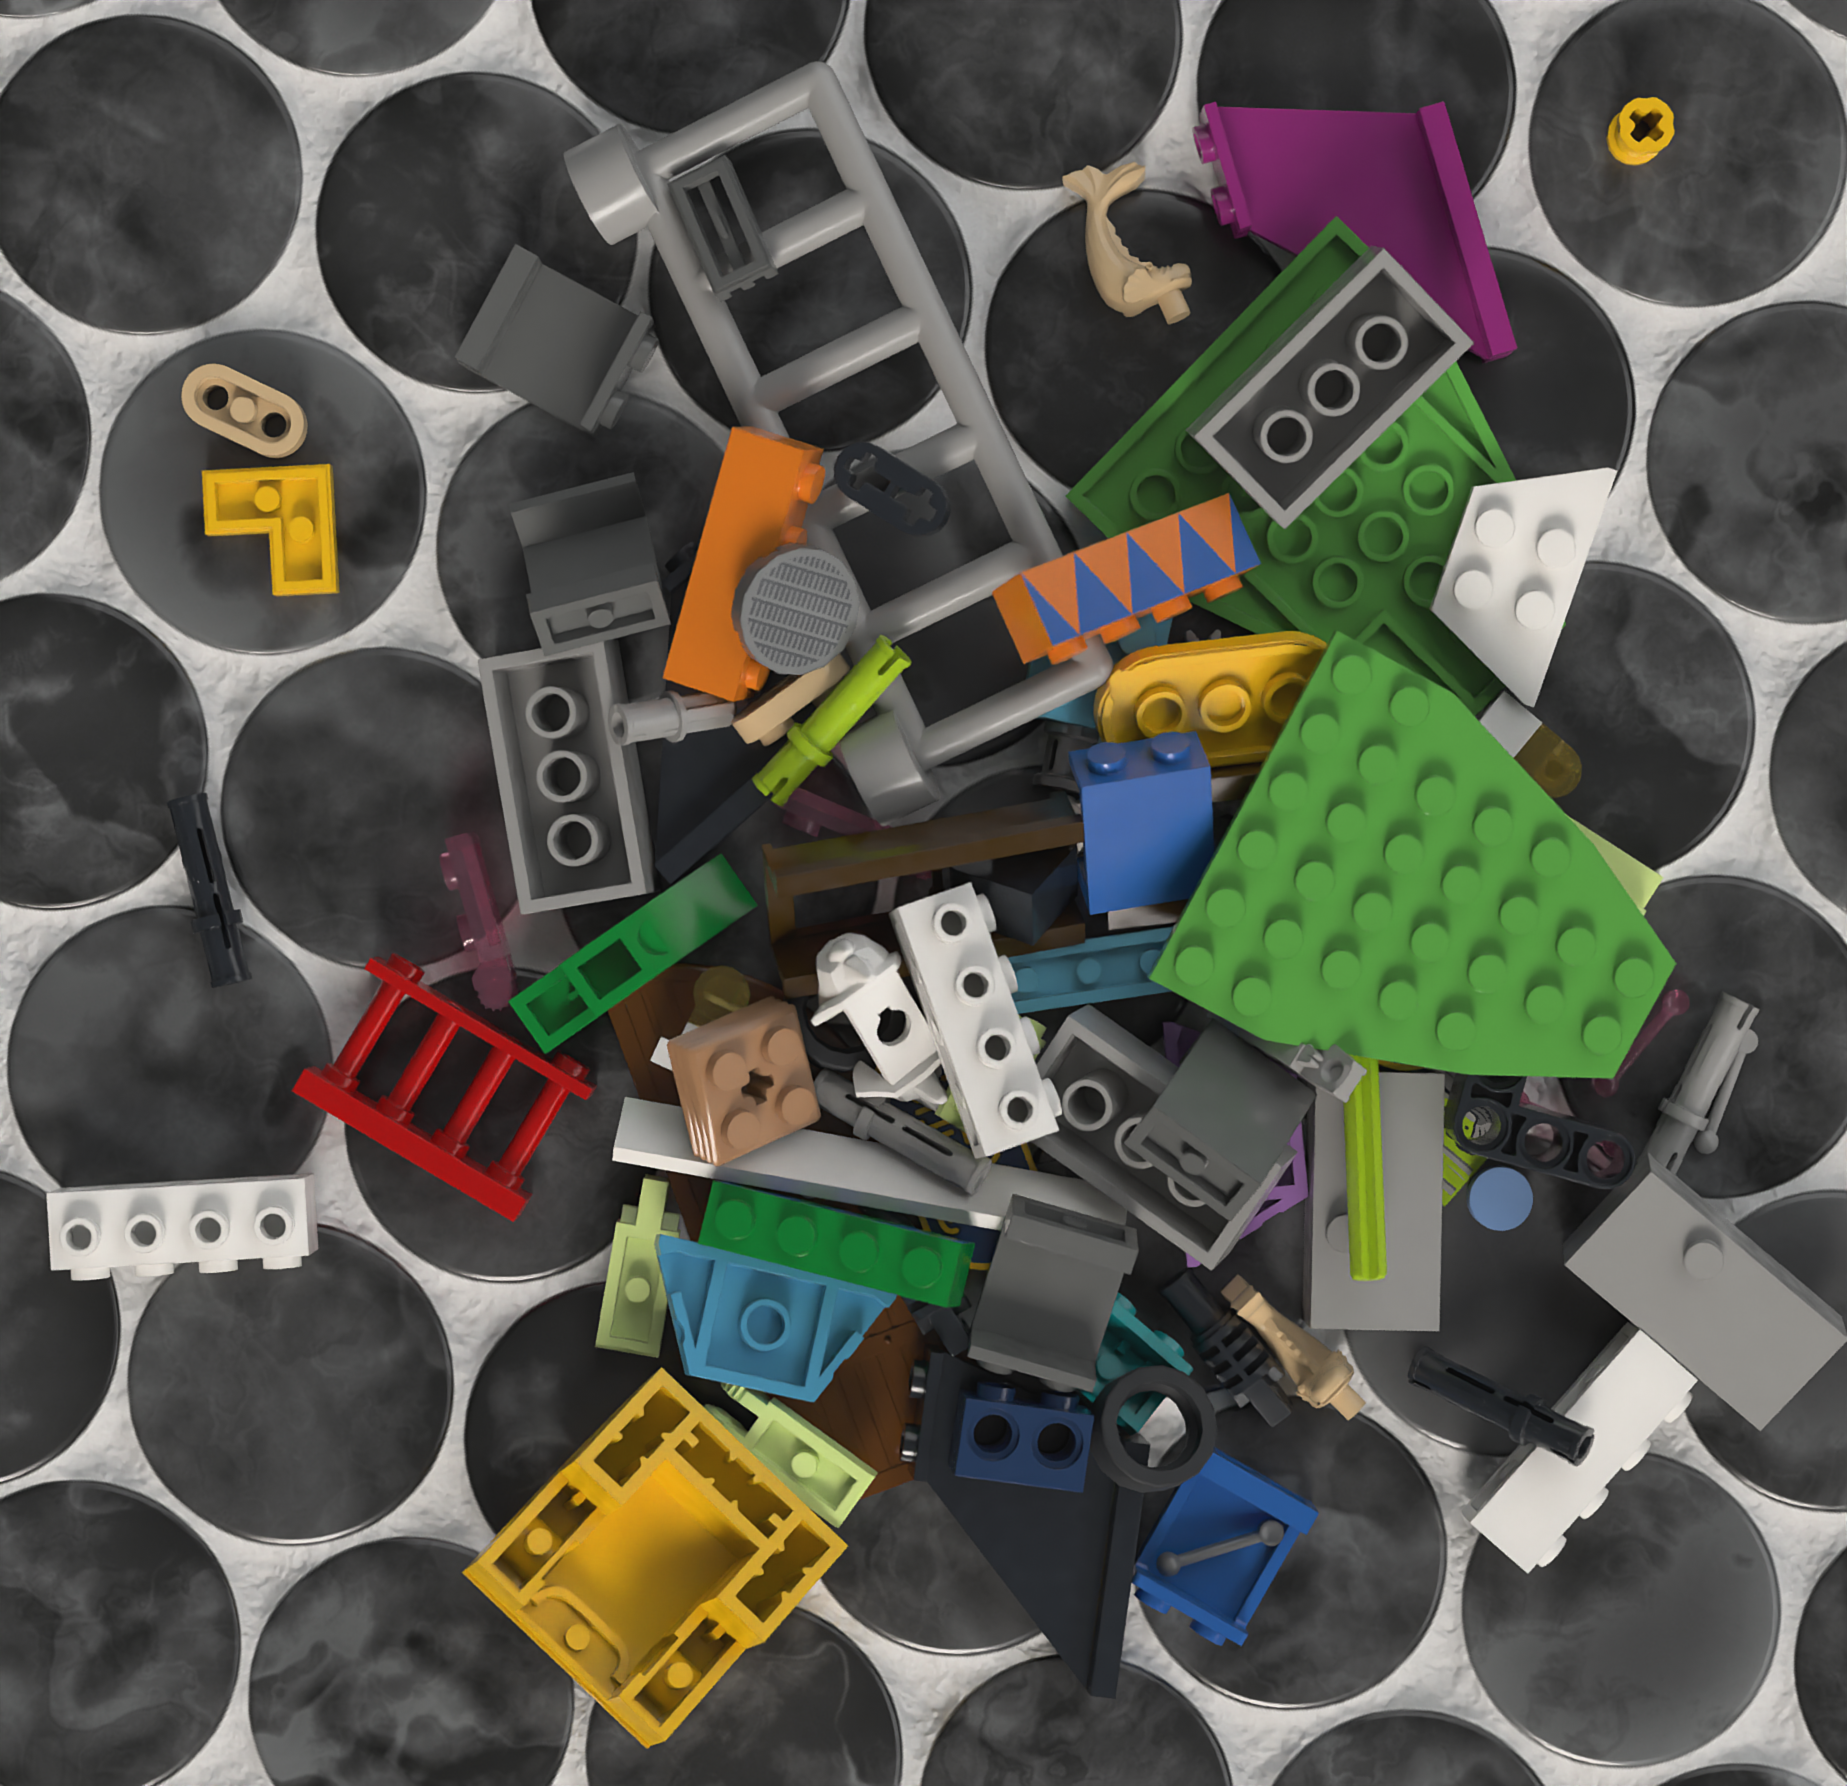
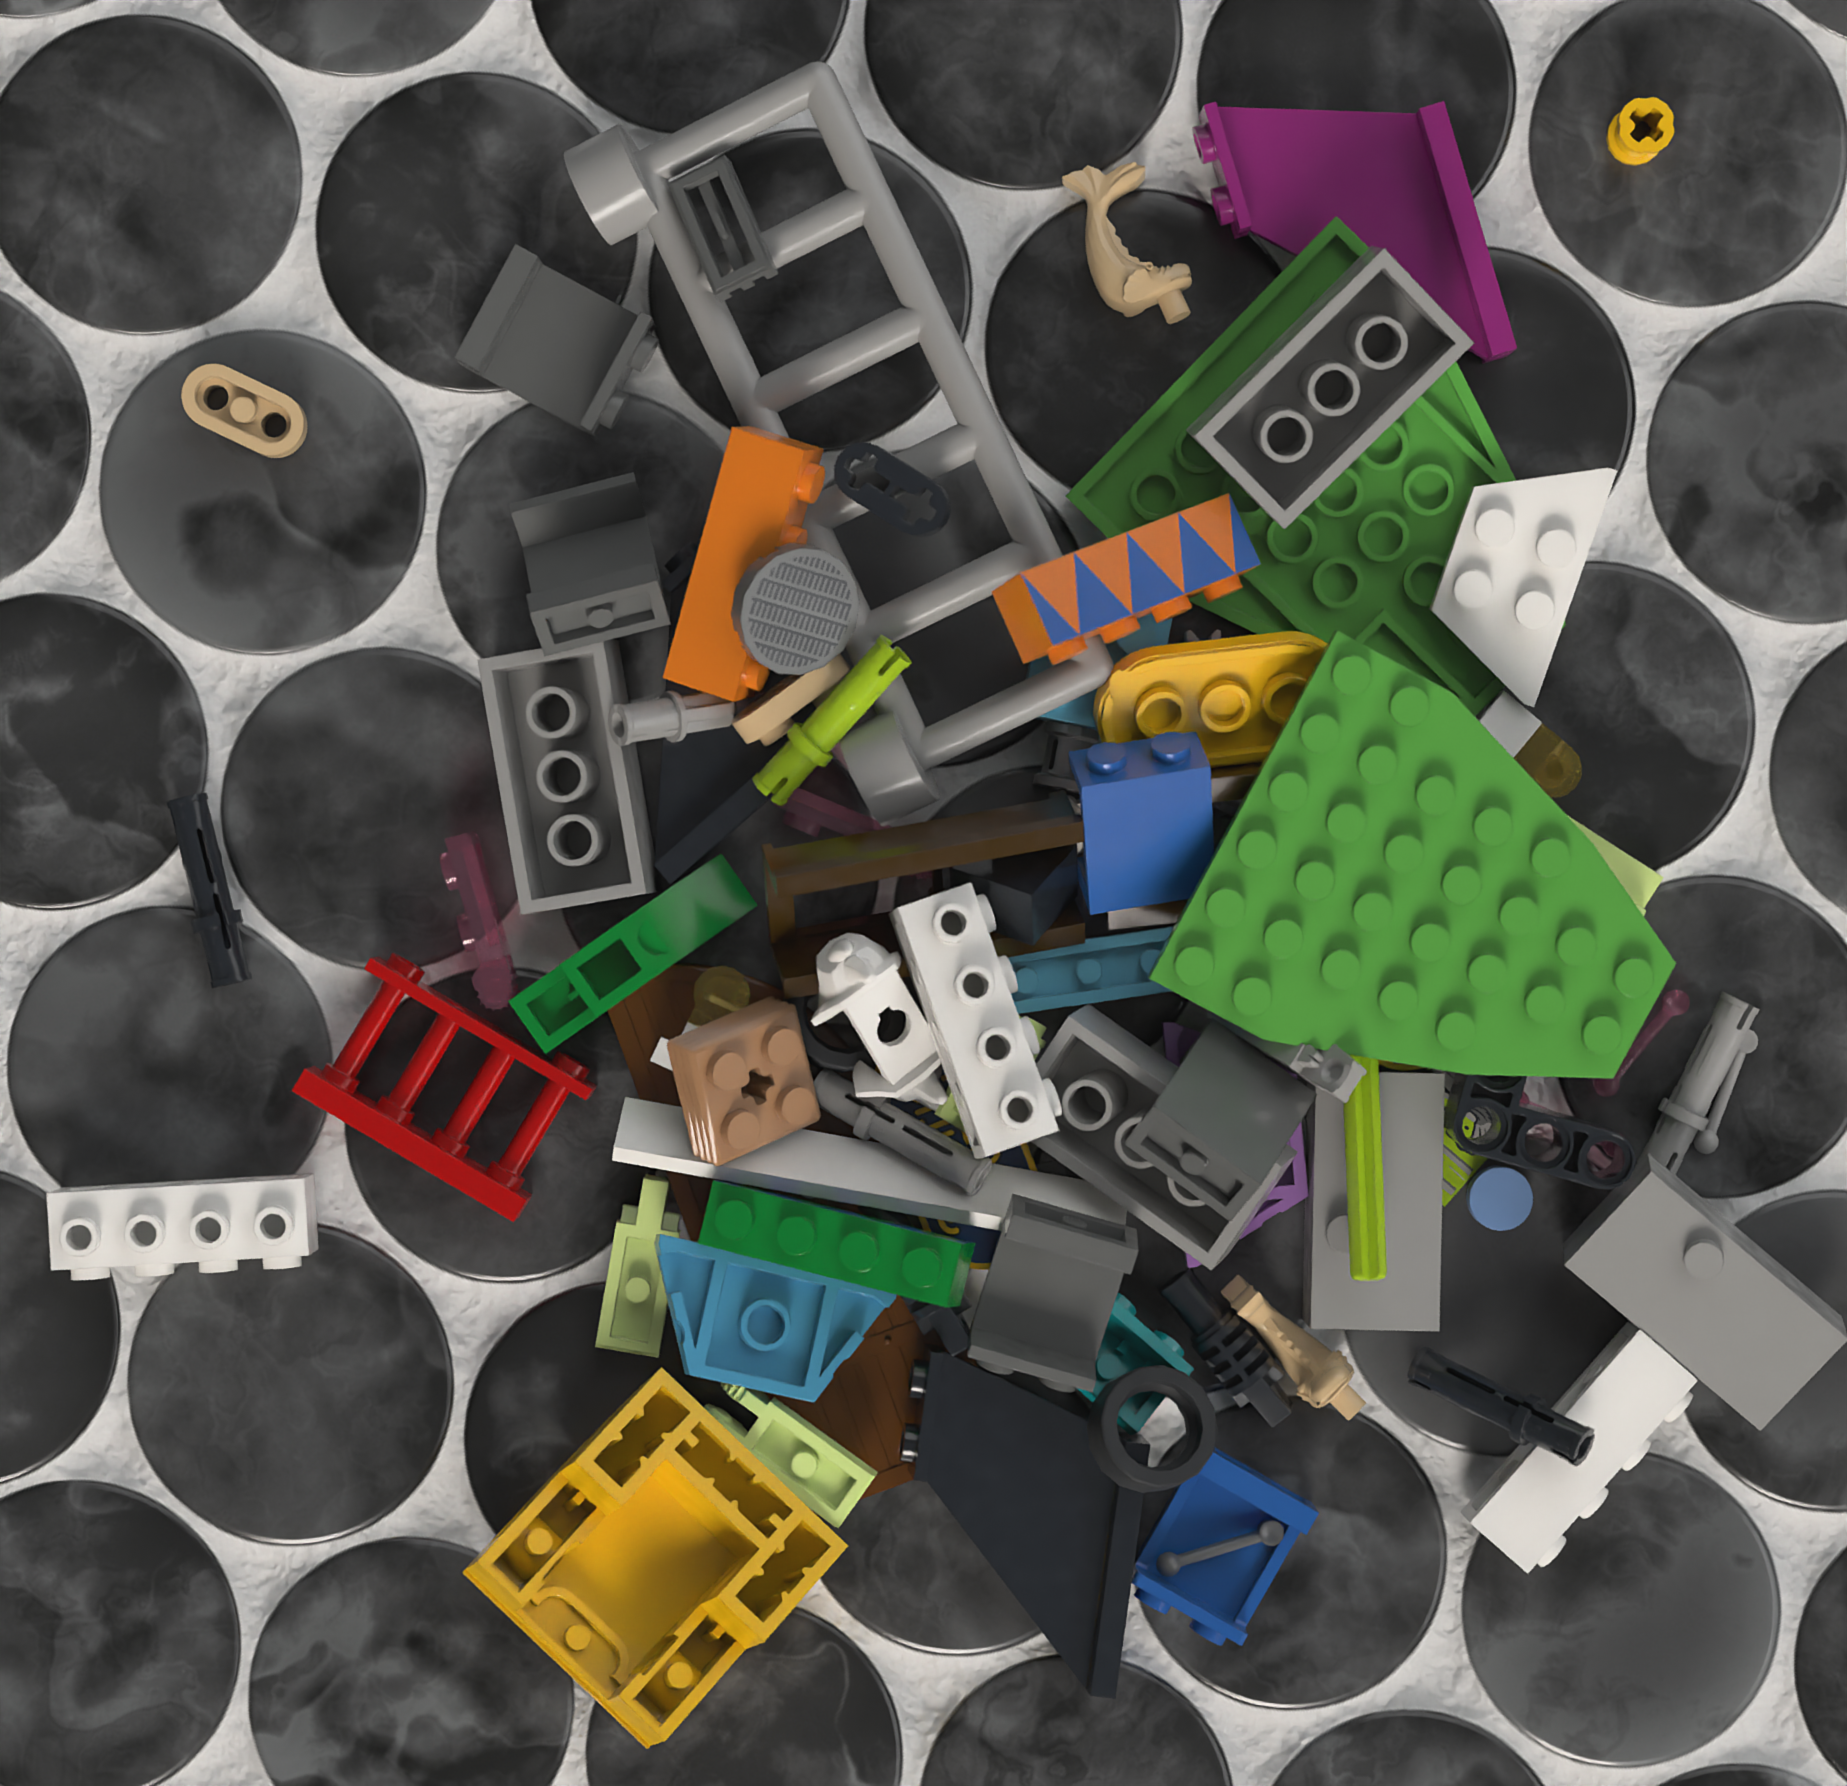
(292, 507): yellow tile -> none
(1017, 1454): dark blue brick -> none

